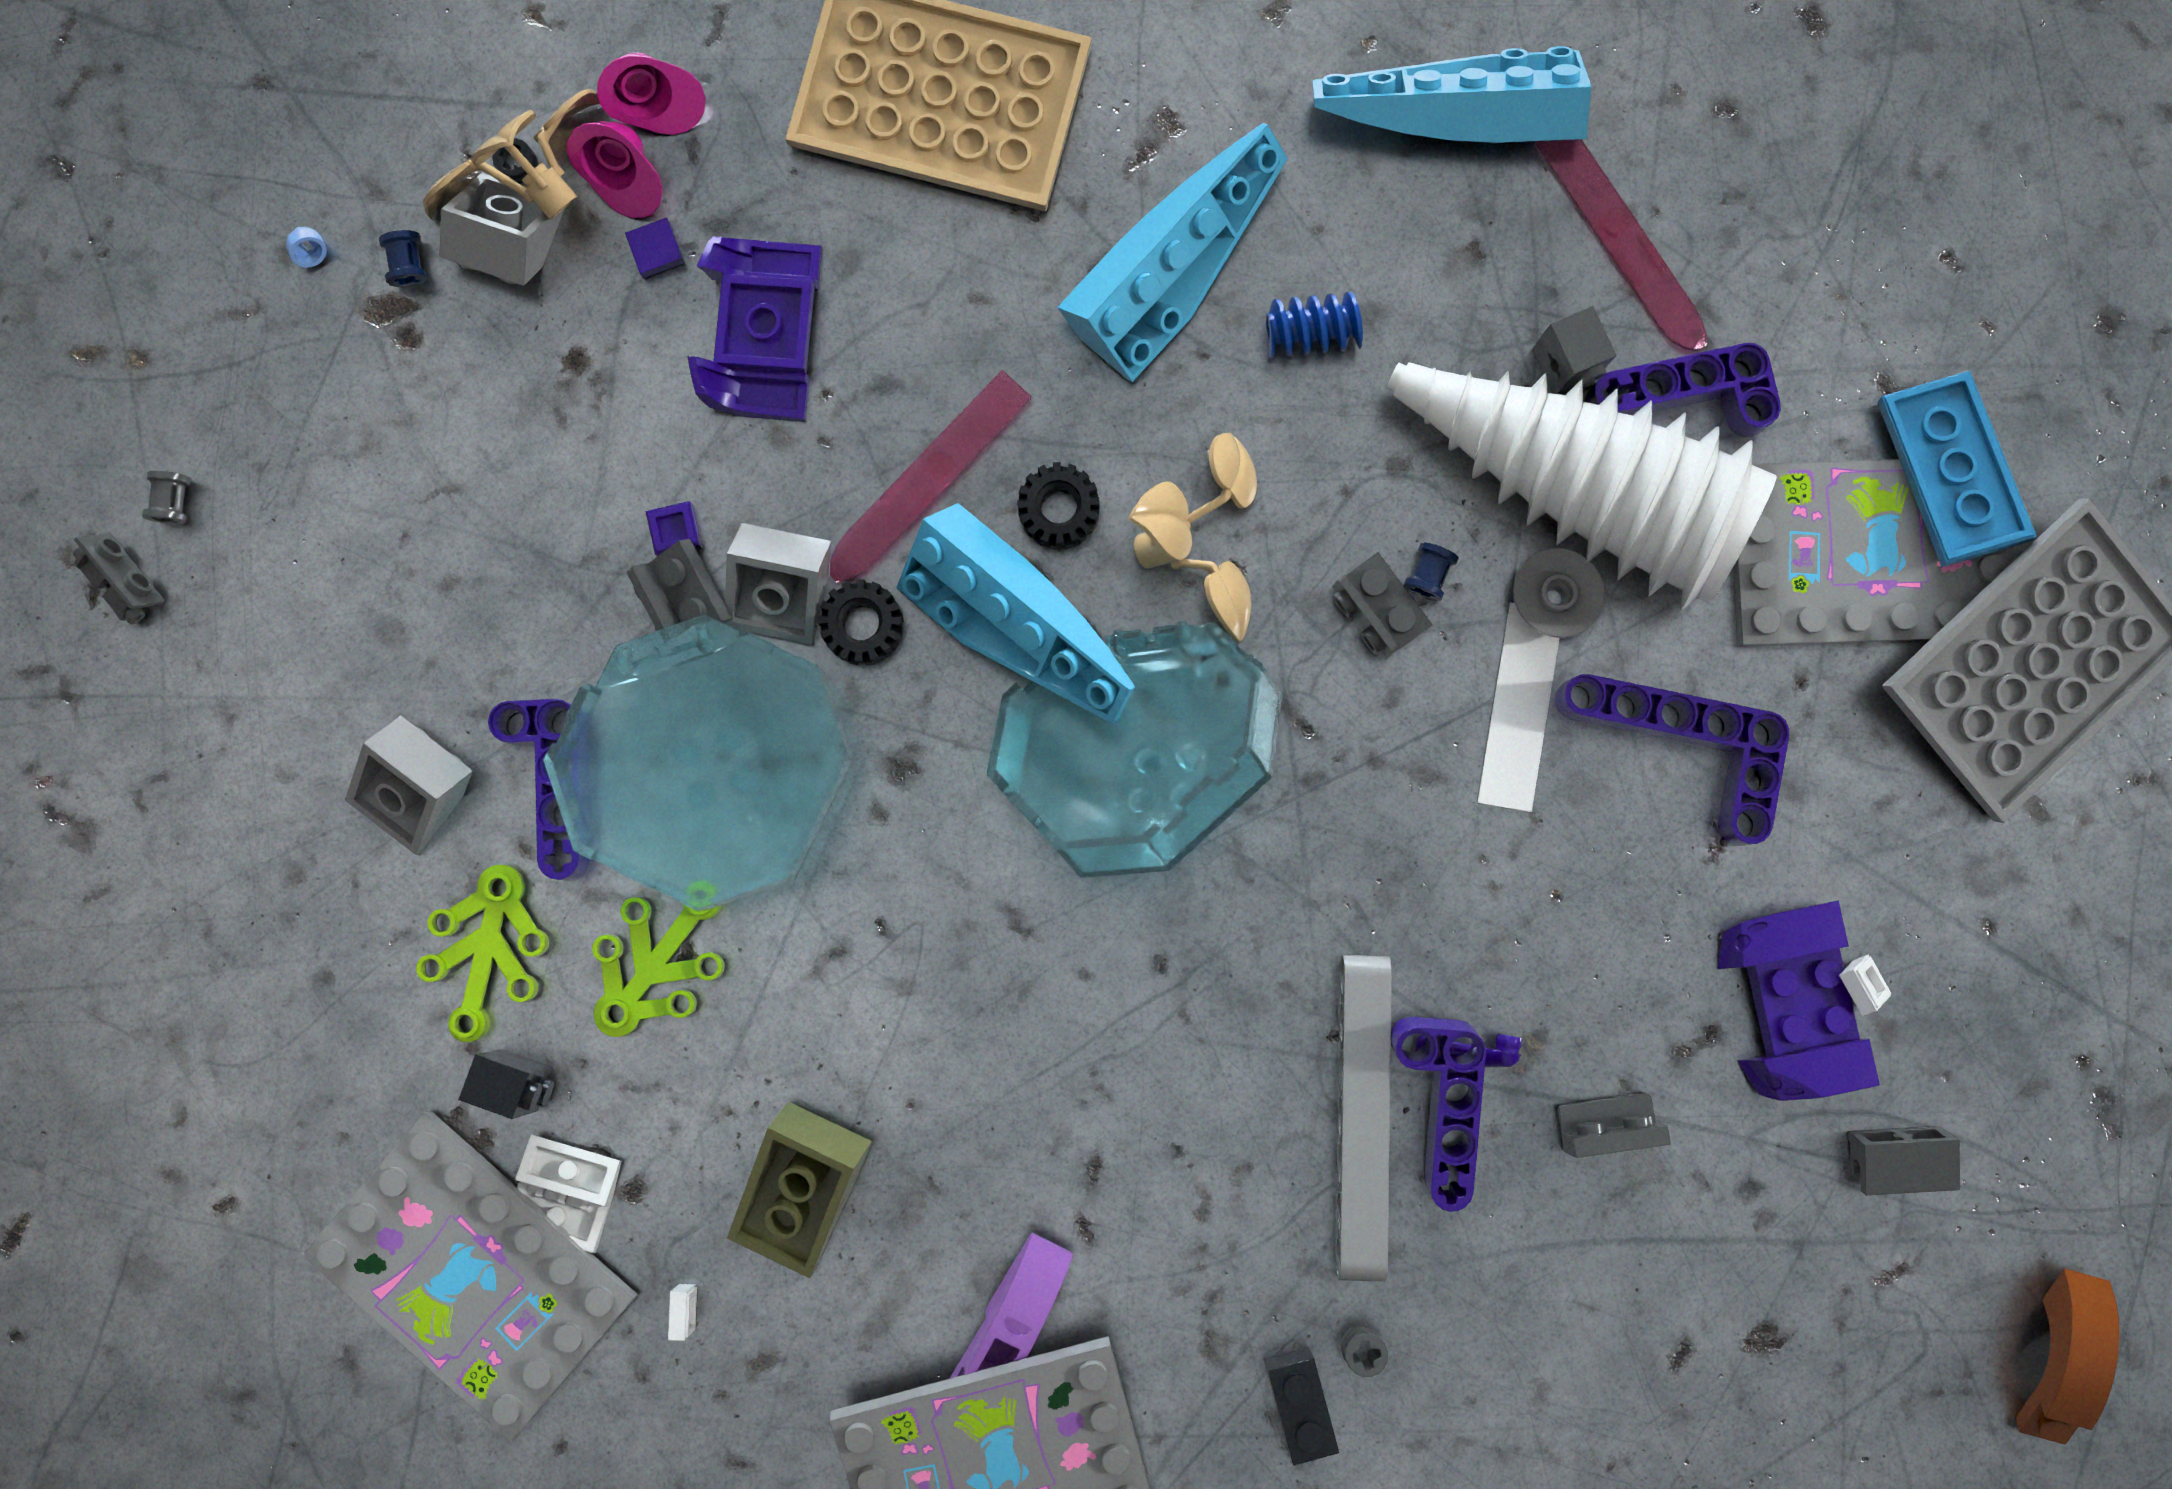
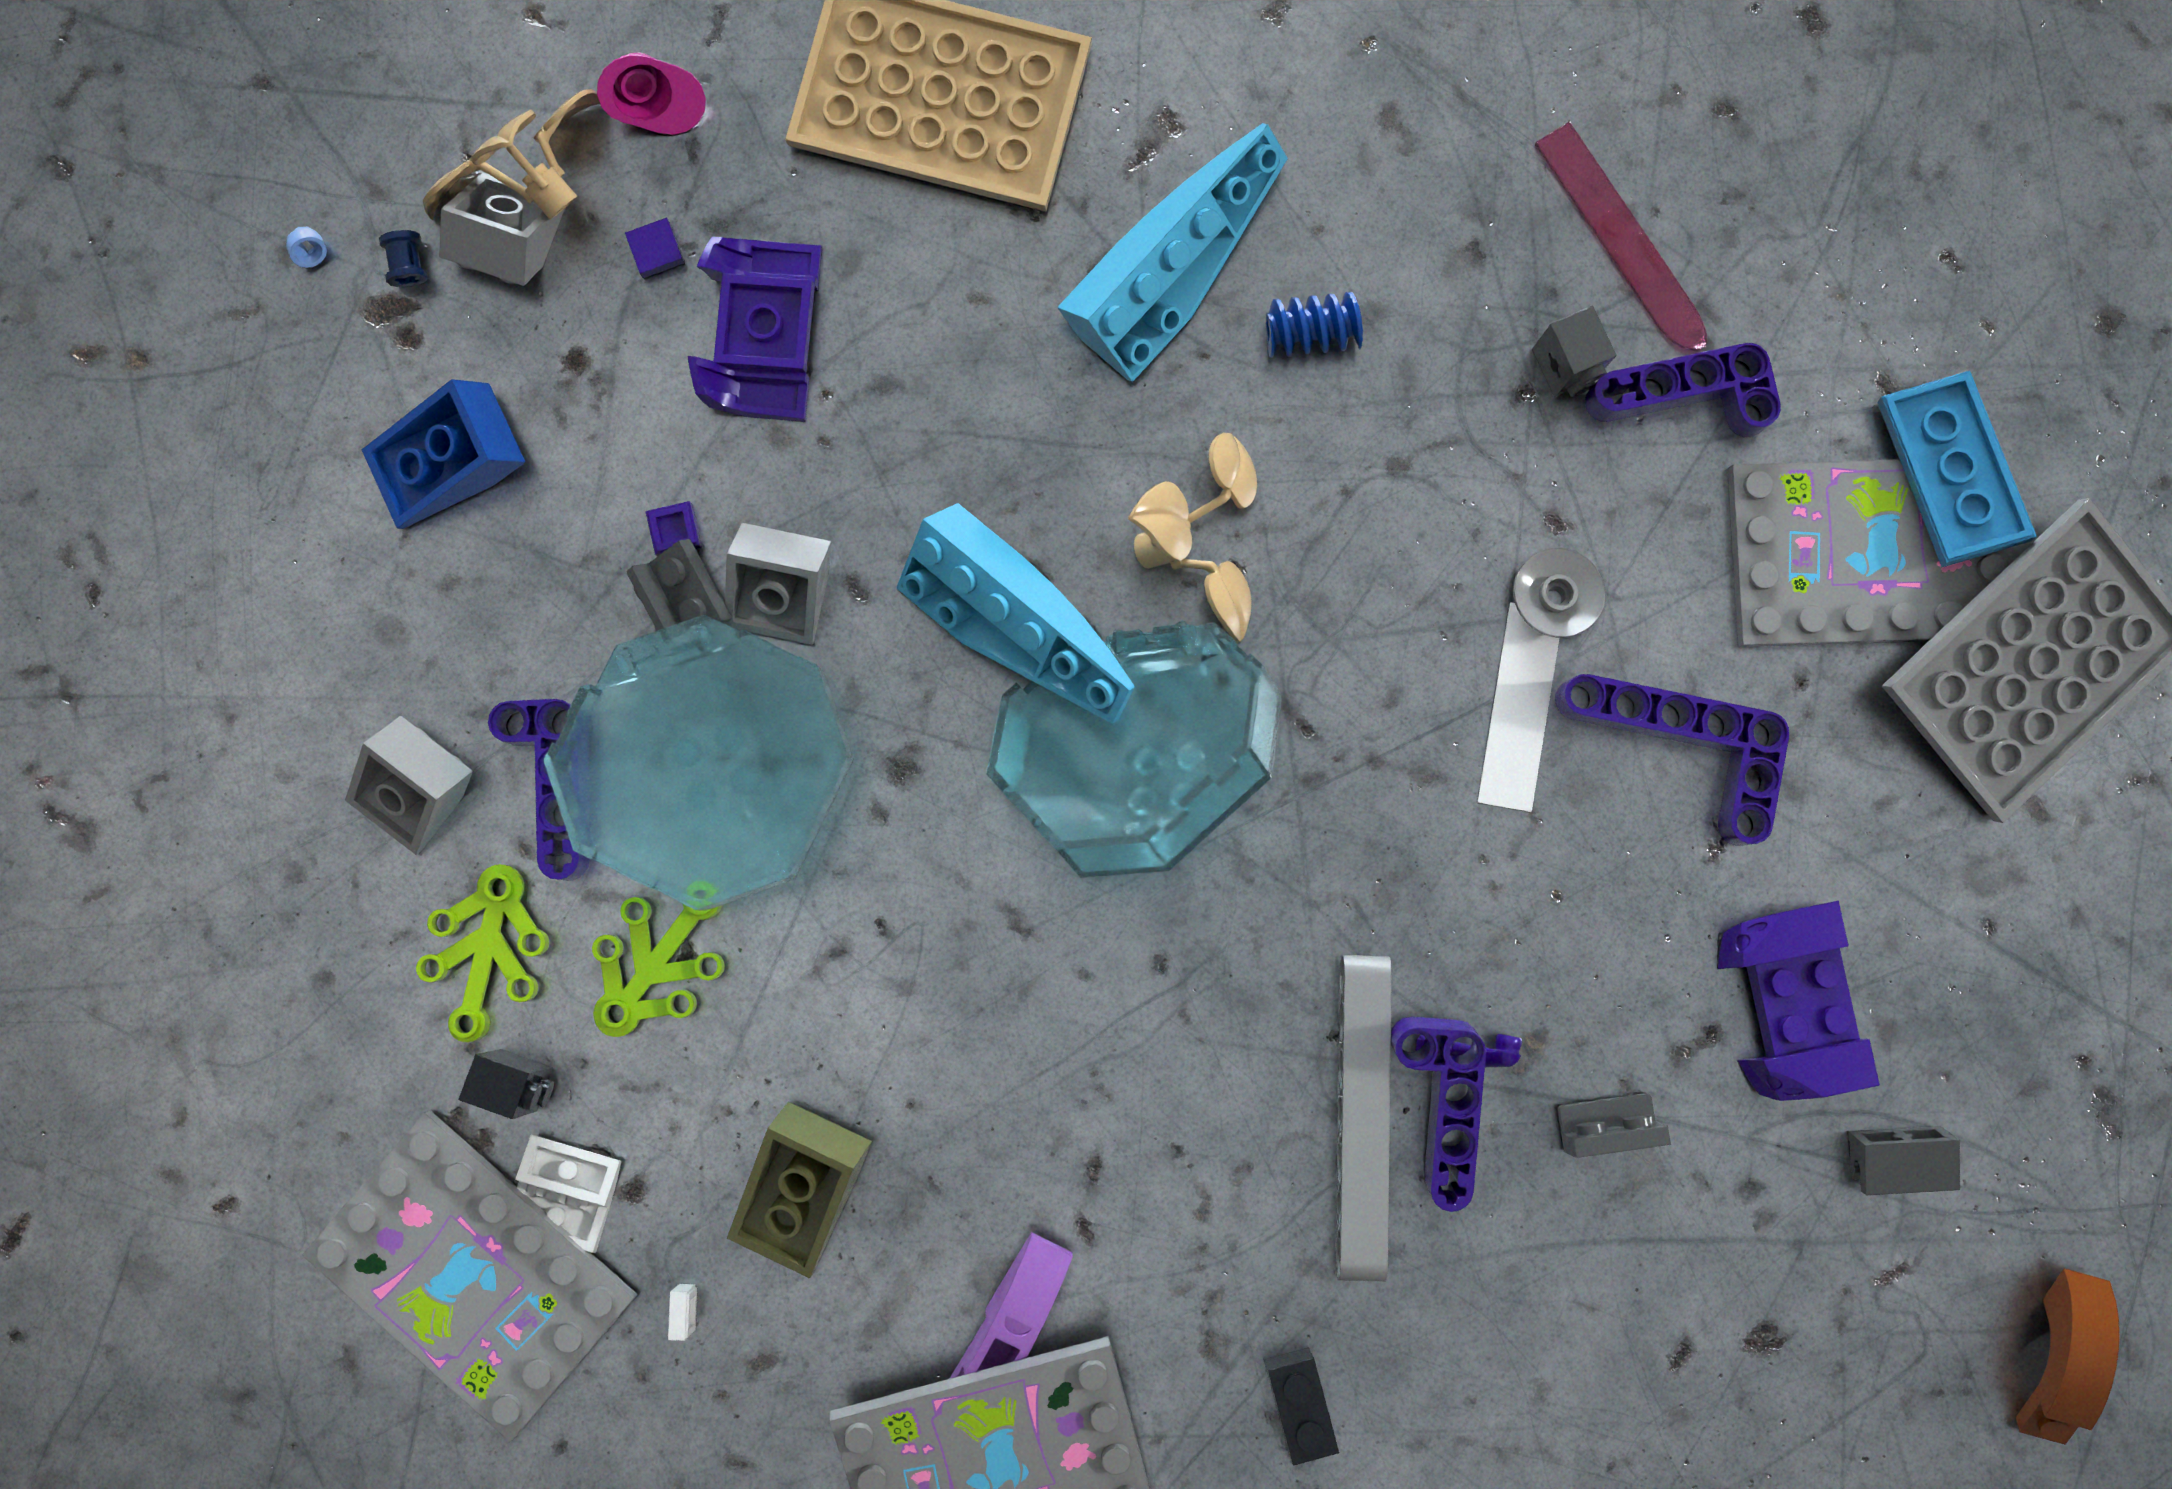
(105, 561): dark grey hinge -> none
(166, 497): dark grey bush -> none
(443, 452): none -> blue slope
(518, 173): black bush -> none
(615, 166): dark pink piece -> none
(841, 603): black tyre -> none
(927, 477): clear pink piece -> none
(1052, 479): black tyre -> none
(1377, 1355): dark grey bush -> none
(1380, 606): dark grey bracket -> none
(1431, 571): dark blue bush -> none
(1470, 98): medium azure wedge -> none
(1602, 473): white cone -> none
(1865, 985): white tile -> none

